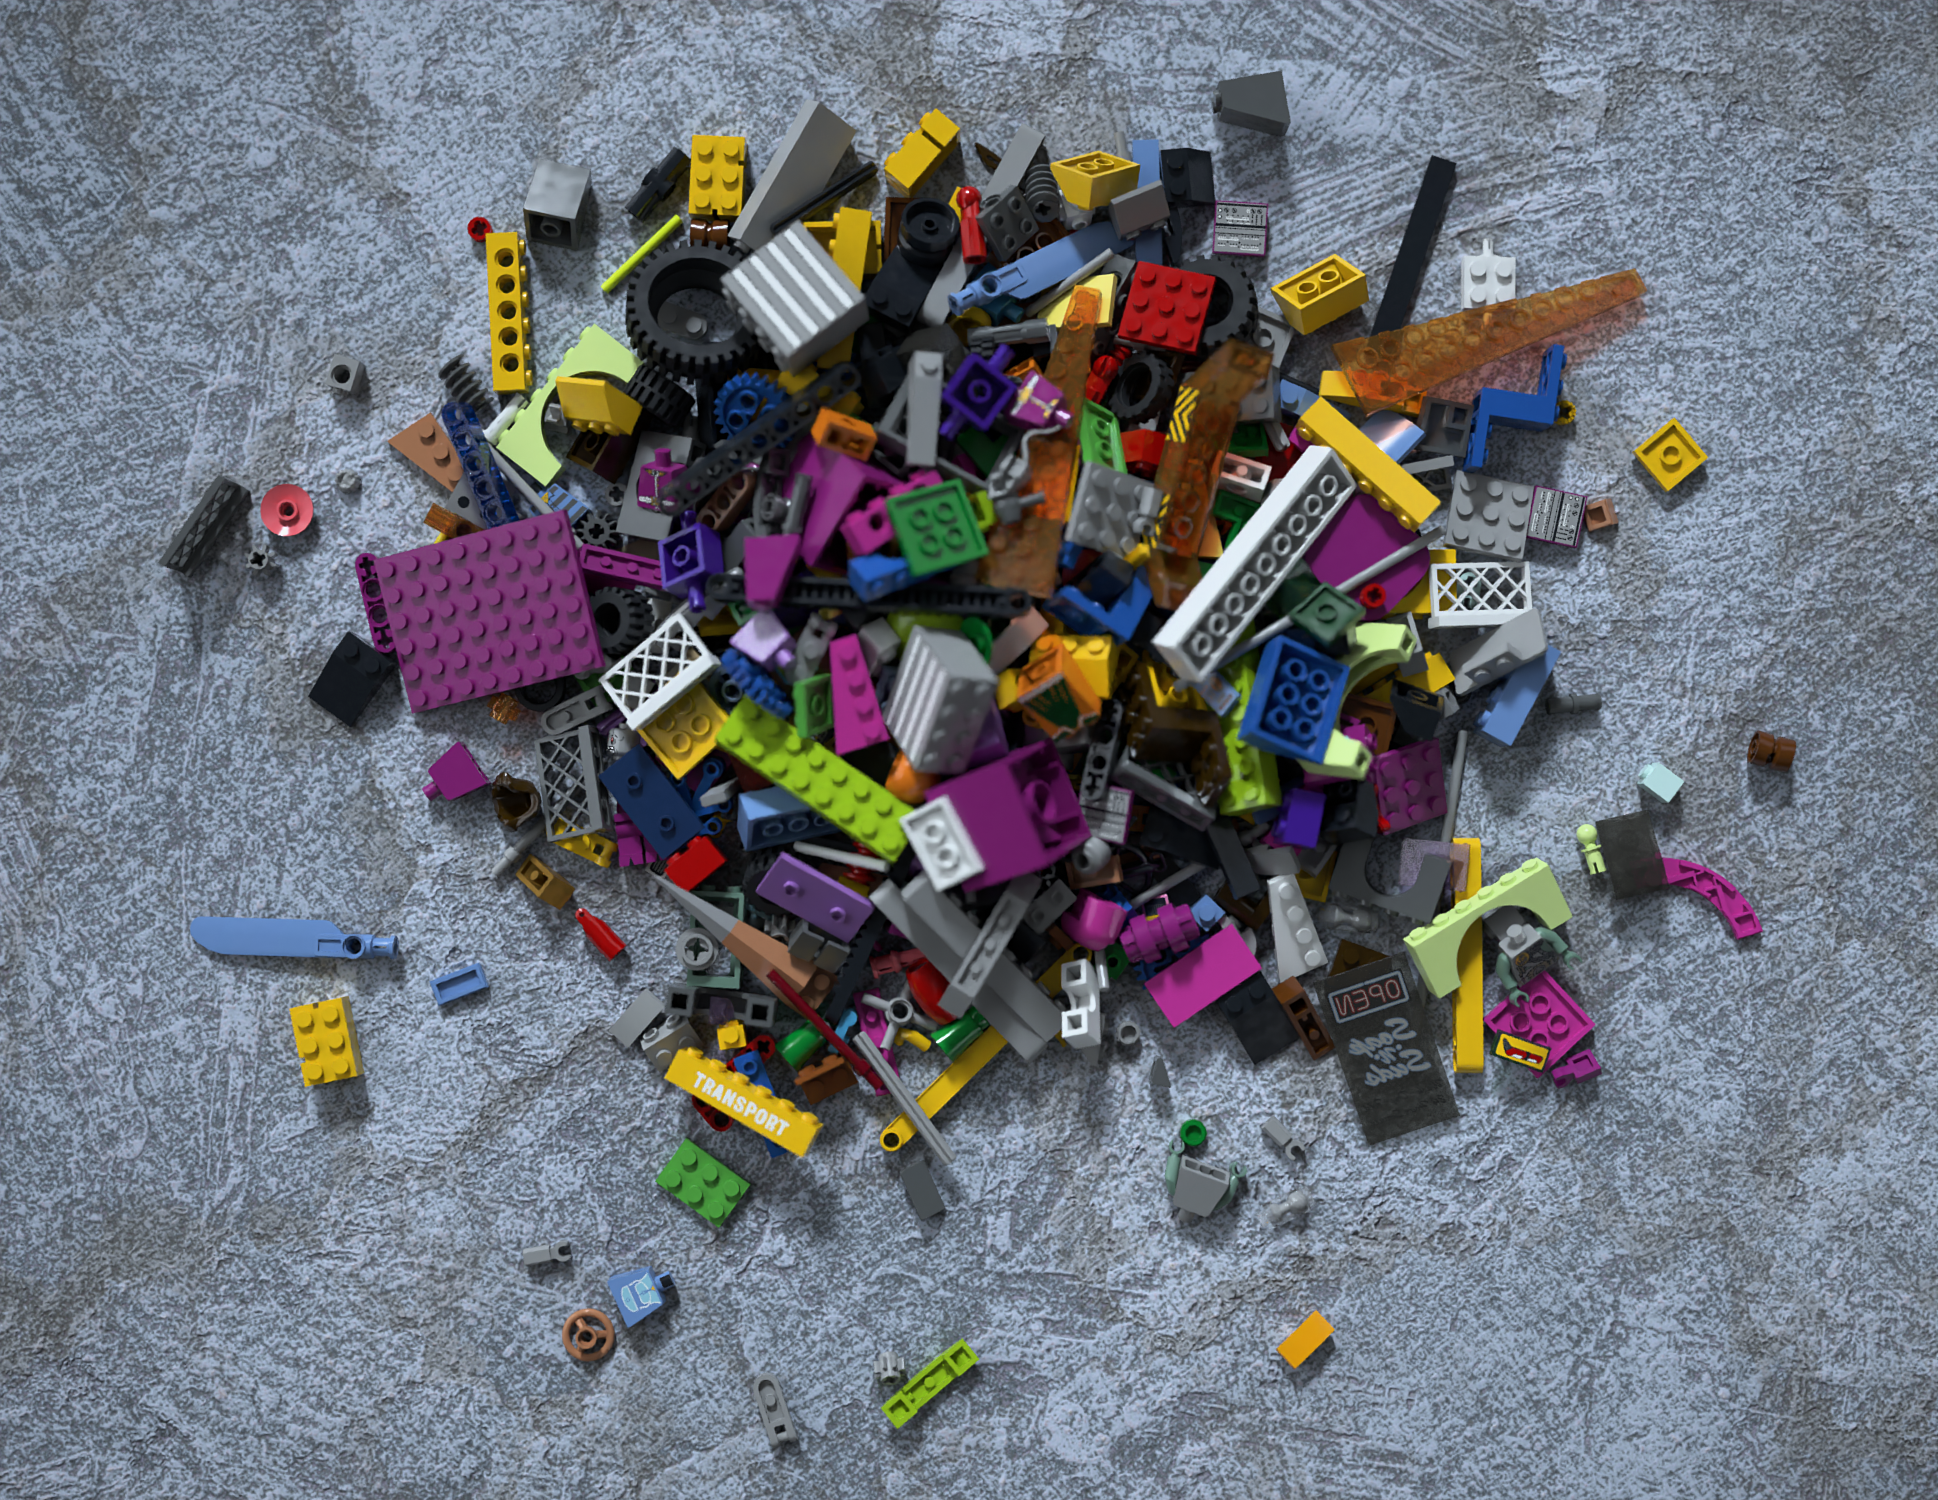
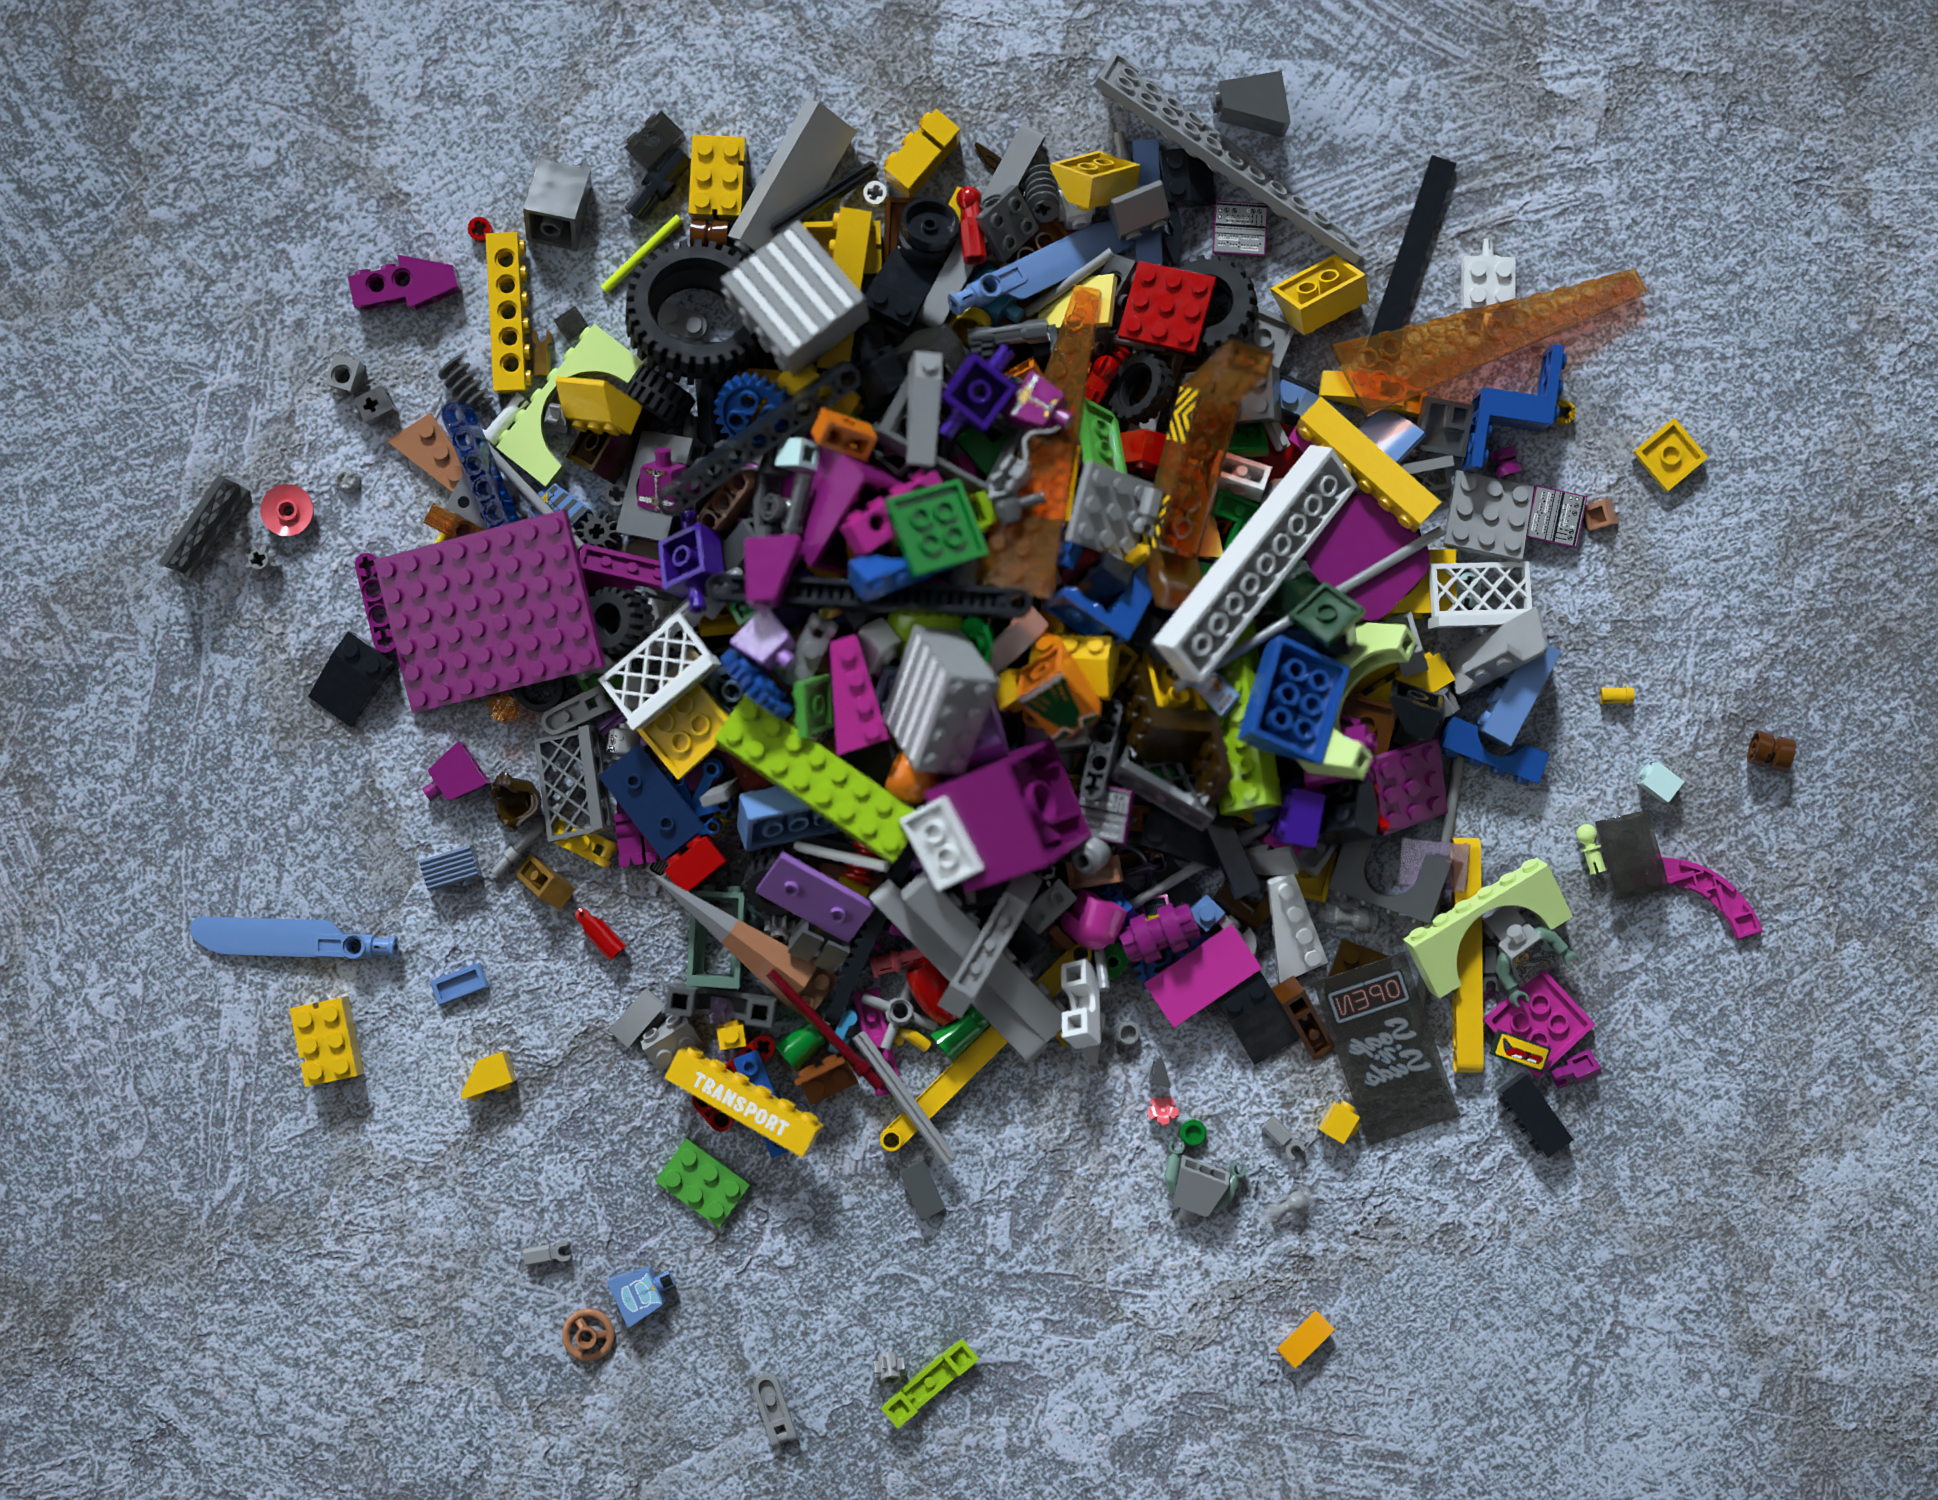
(384, 409): none -> flat silver brick
(427, 285): none -> magenta brick
(451, 868): none -> sand blue brick
(489, 1073): none -> yellow slope
(541, 355): none -> pearl gold bar
(571, 324): none -> clear smoke plate
(659, 126): none -> clear smoke brick
(686, 956): light grey gear -> none
(797, 455): none -> light aqua brick
(870, 188): none -> white bush
(1135, 95): none -> light grey wing
(1163, 1110): none -> coral plant
(1340, 1121): none -> yellow brick
(1380, 592): red bush -> none
(1462, 739): none -> blue arch
(1489, 962): none -> dark grey bar
(1506, 461): none -> magenta wheel
(1533, 1115): none -> black brick
(1573, 703): dark grey pin -> none
(1617, 695): none -> yellow pin

